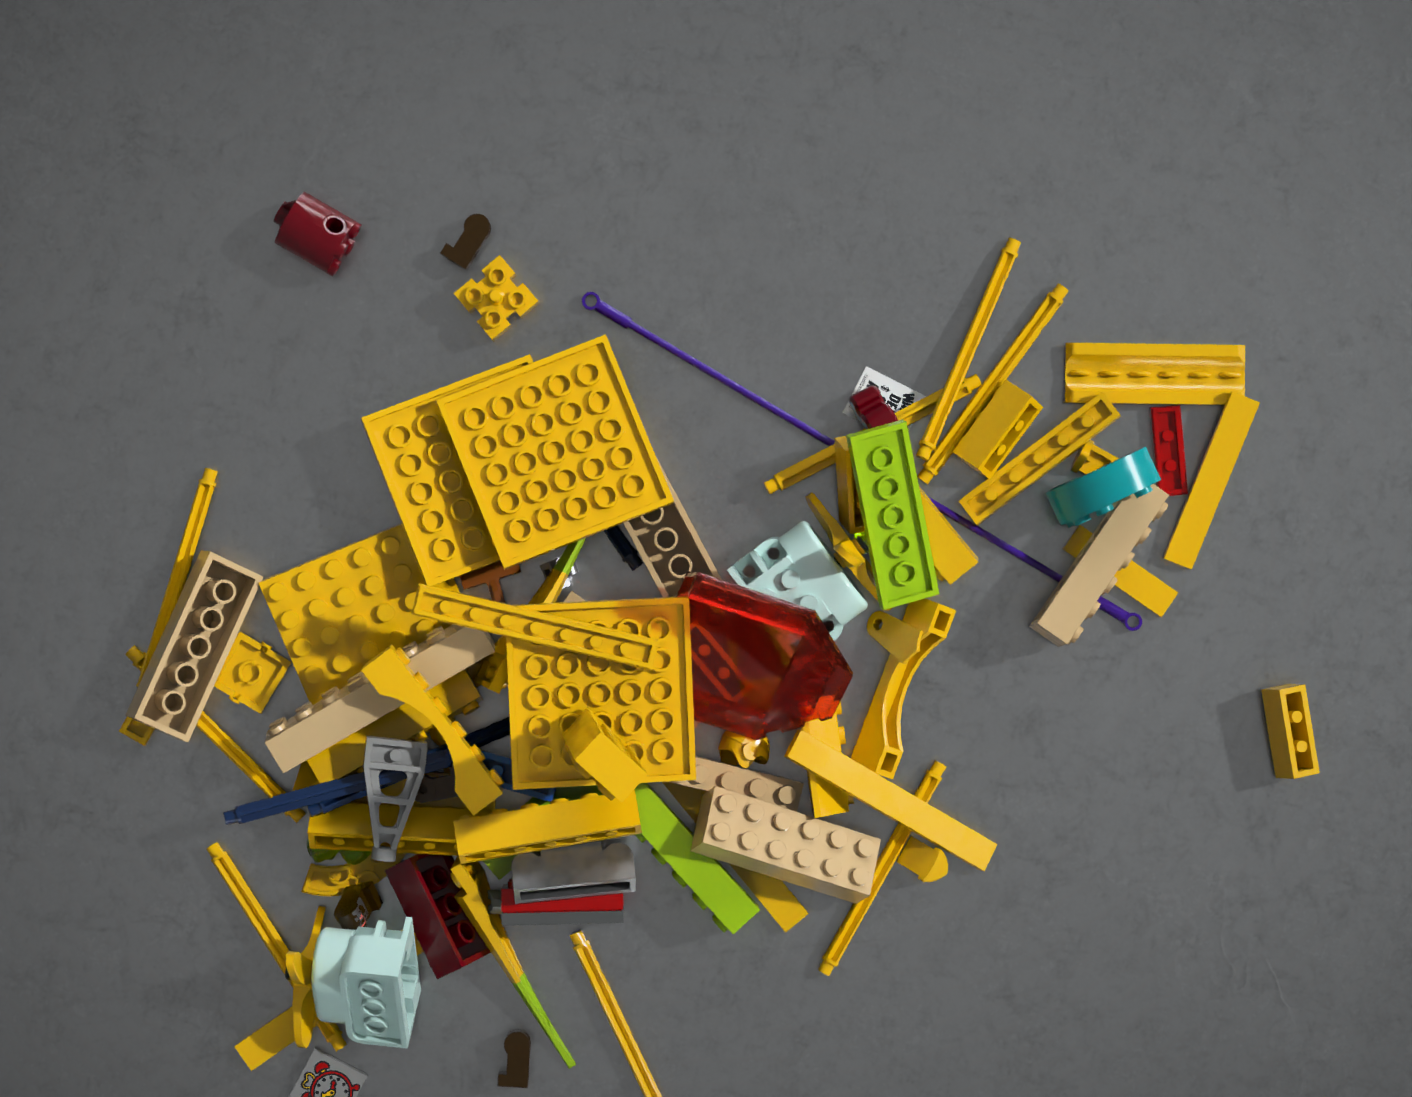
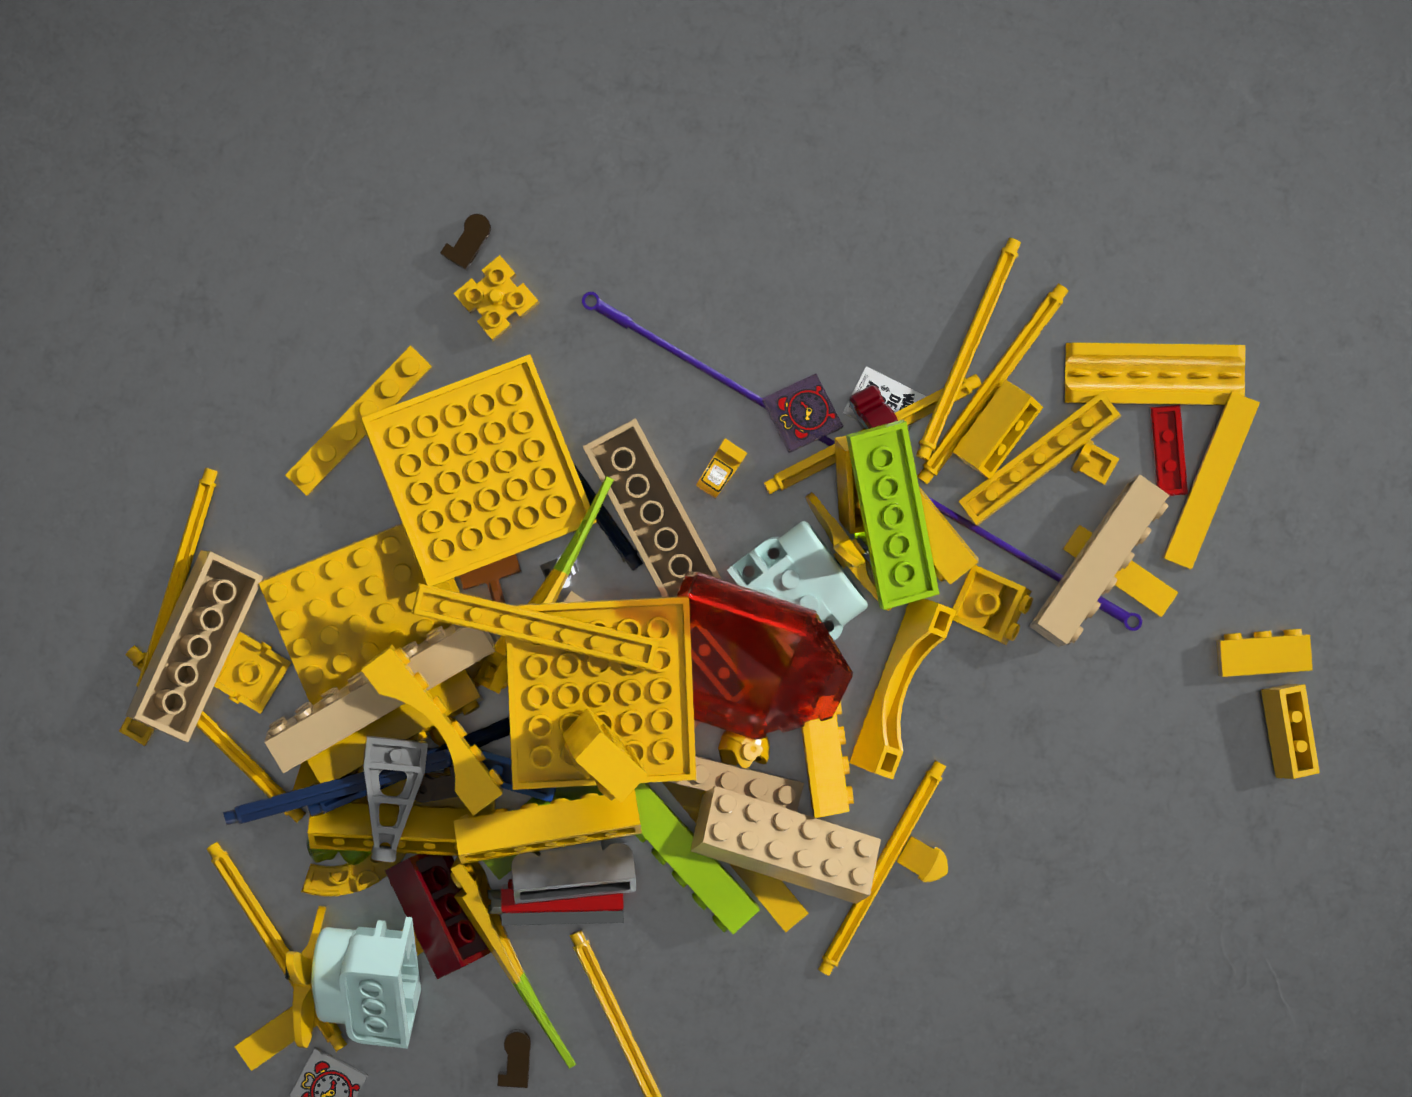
(315, 232): dark red cylinder -> none
(349, 429): none -> yellow plate
(357, 905): dark brown leg -> none
(555, 451): yellow plate -> none
(721, 468): none -> yellow leg
(802, 413): none -> clear purple tile
(890, 800): yellow tile -> none
(895, 635): yellow piece -> none
(991, 605): none -> yellow plate
(1102, 487): teal brick -> none
(1264, 653): none -> yellow brick

